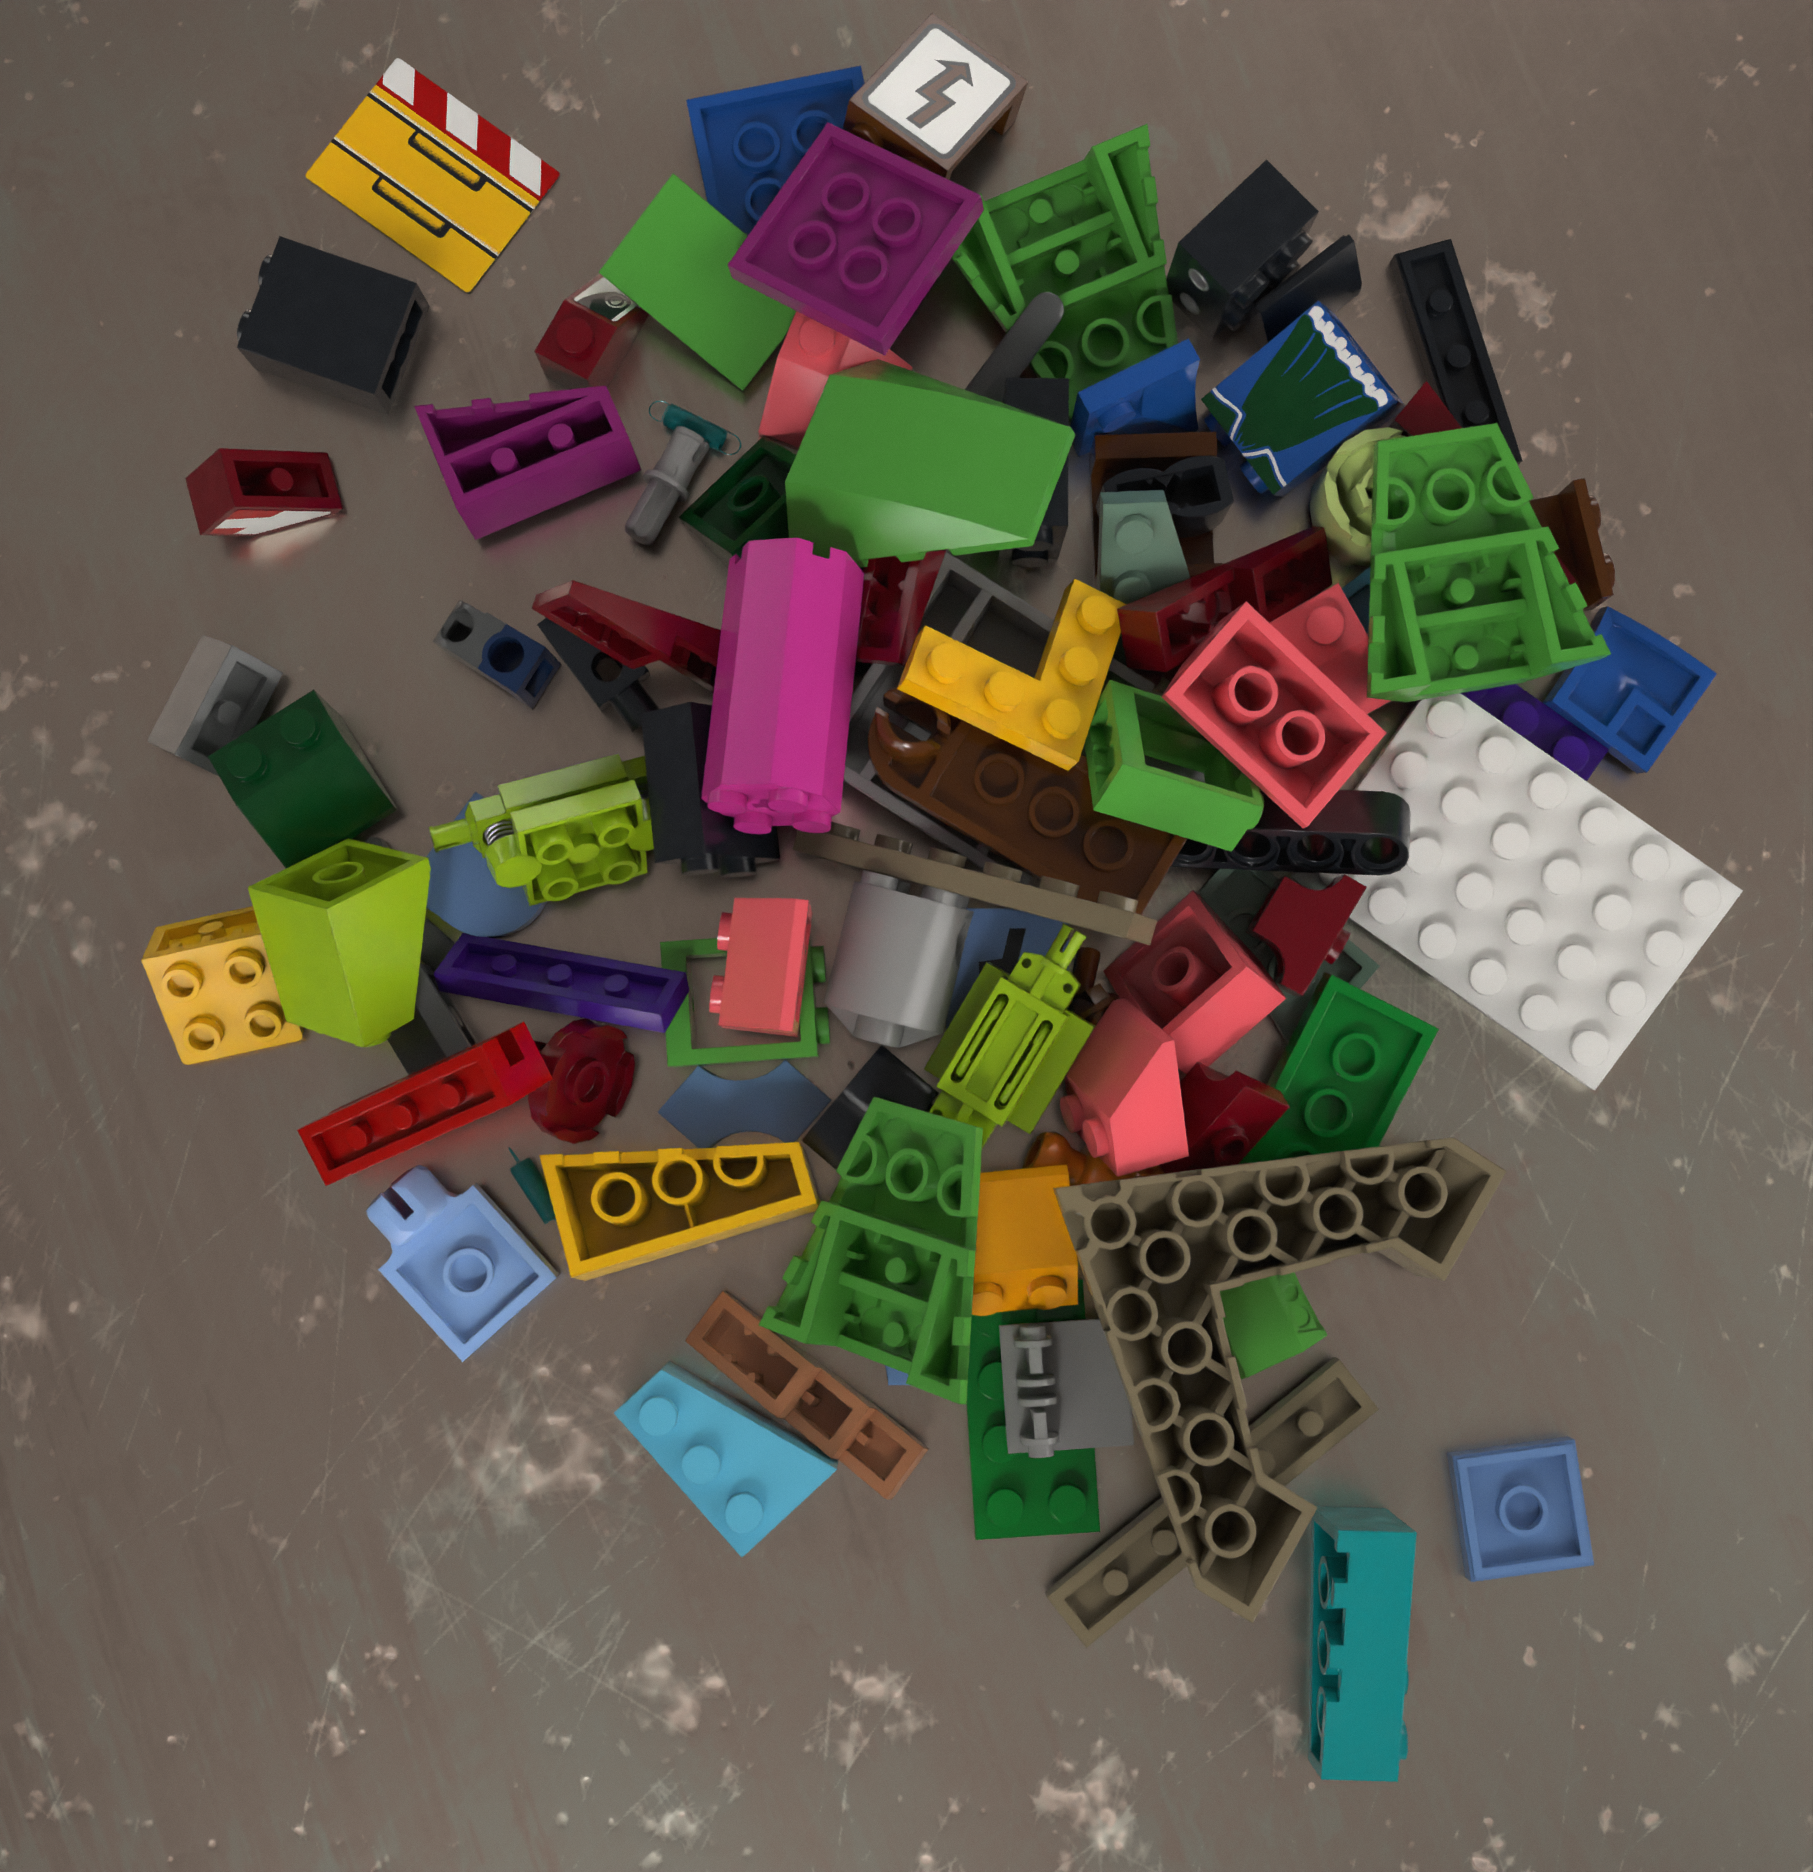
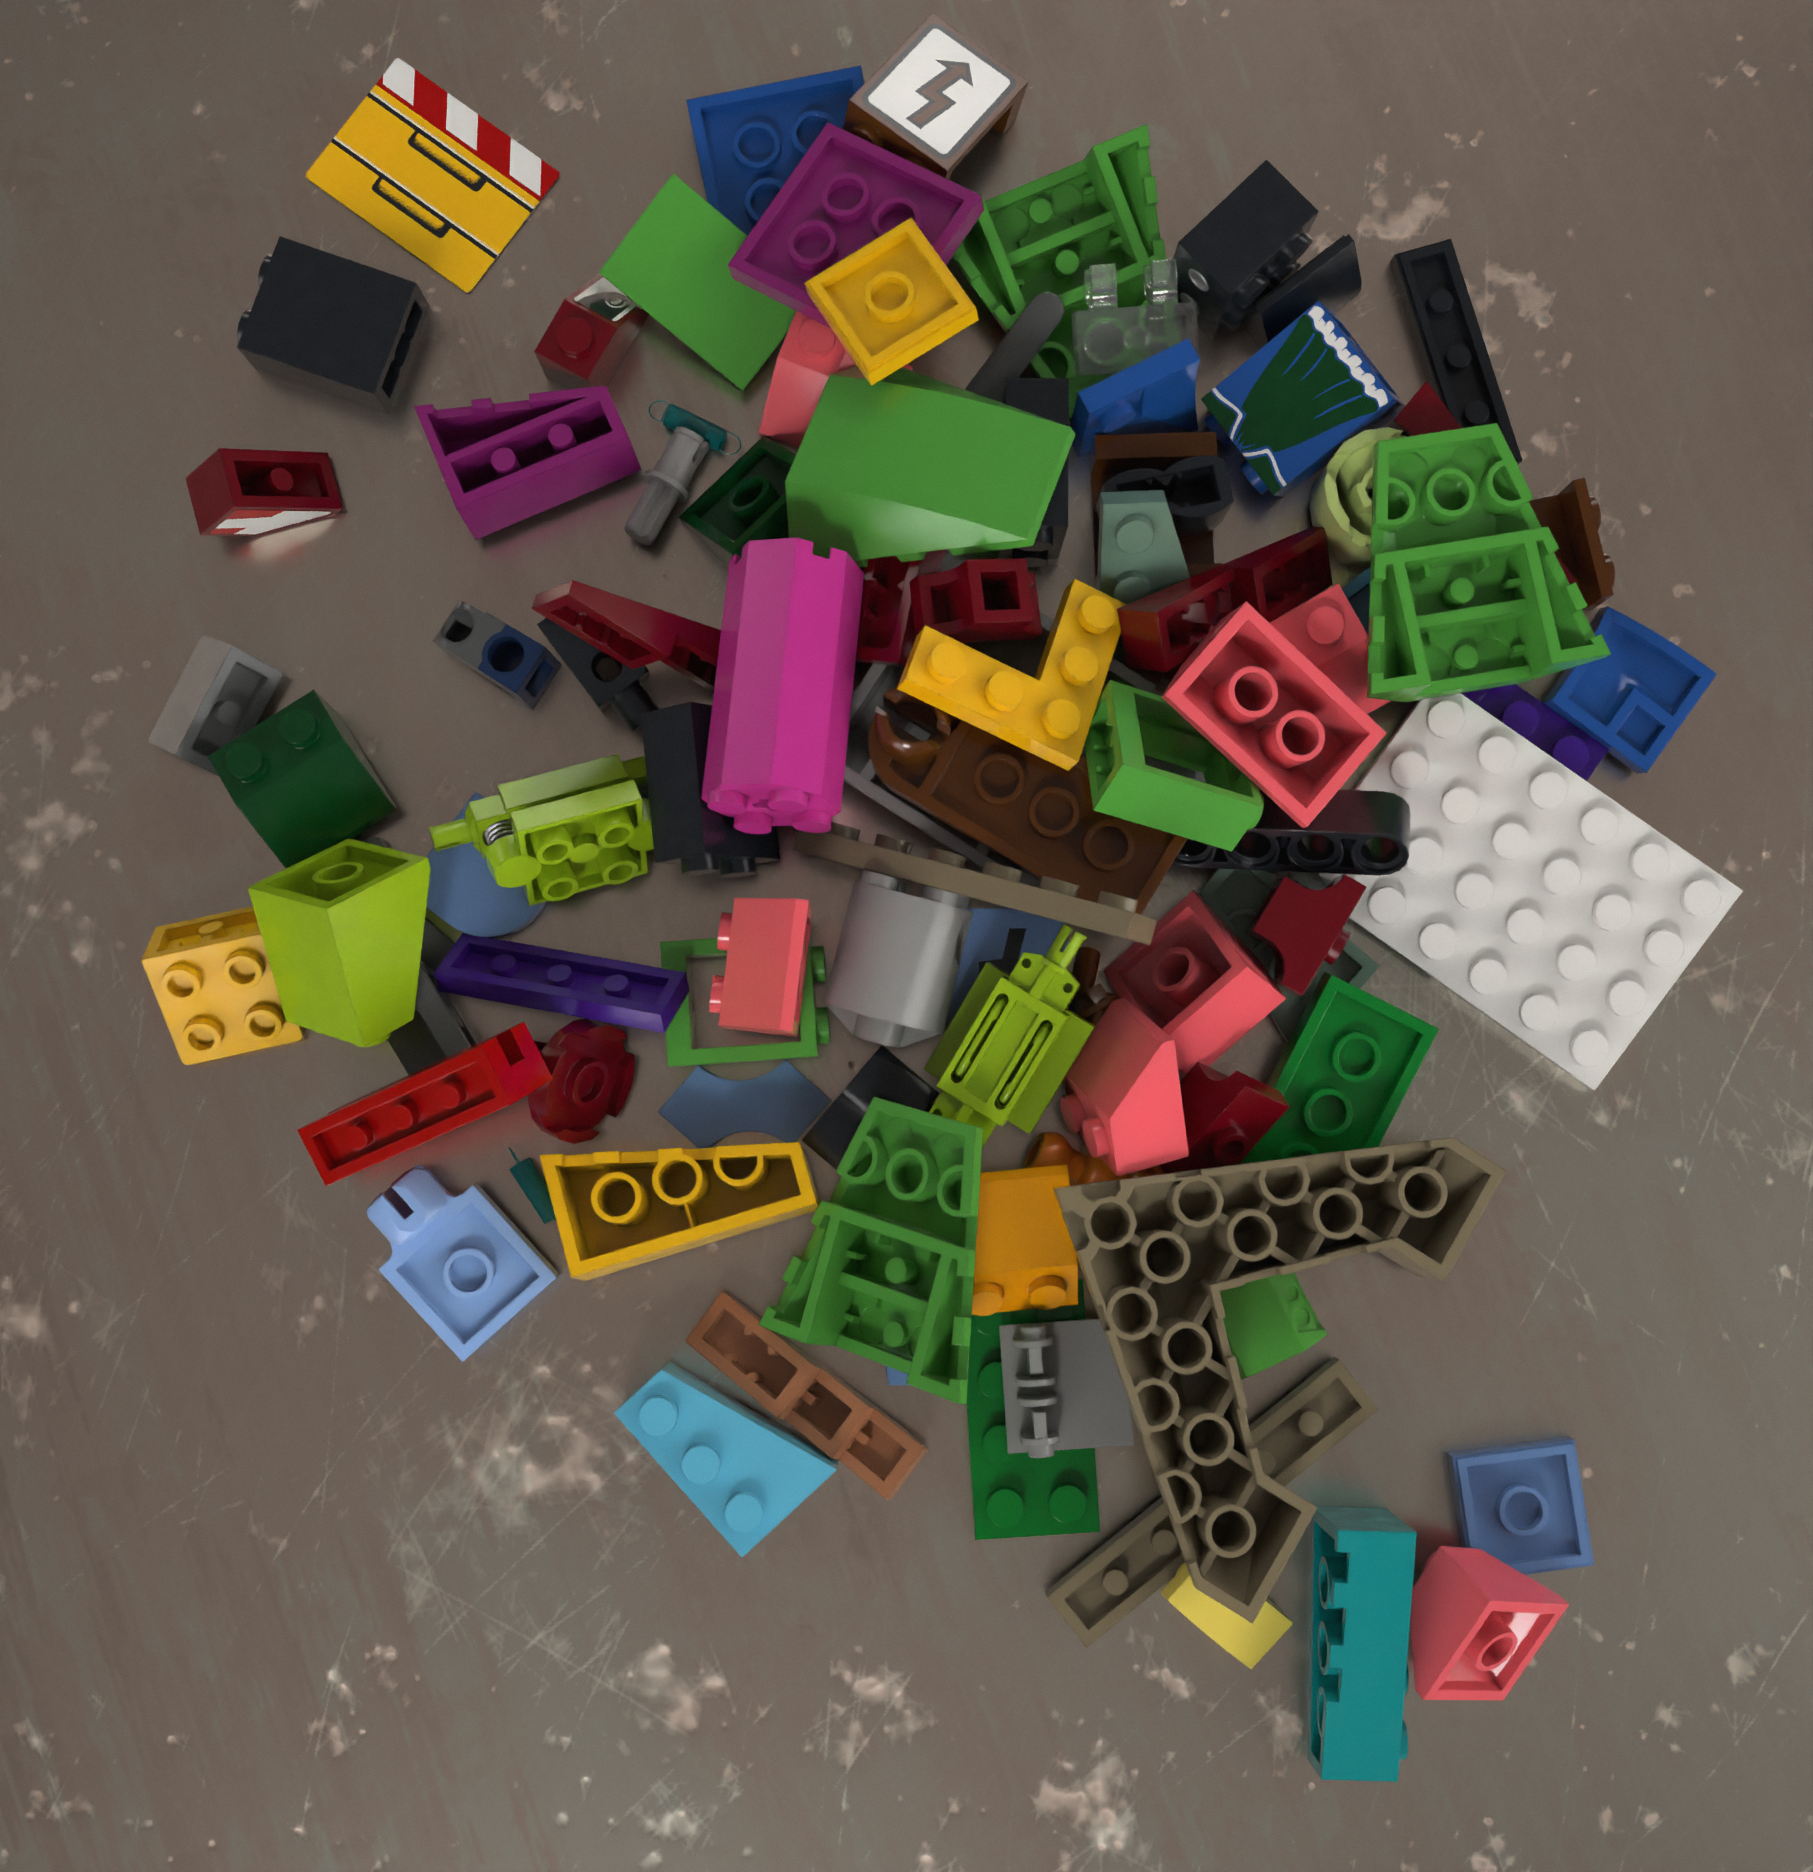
(891, 301): none -> yellow tile
(979, 601): none -> dark red brick
(1117, 338): none -> clear plate
(1232, 1632): none -> light yellow slope
(1476, 1625): none -> coral slope

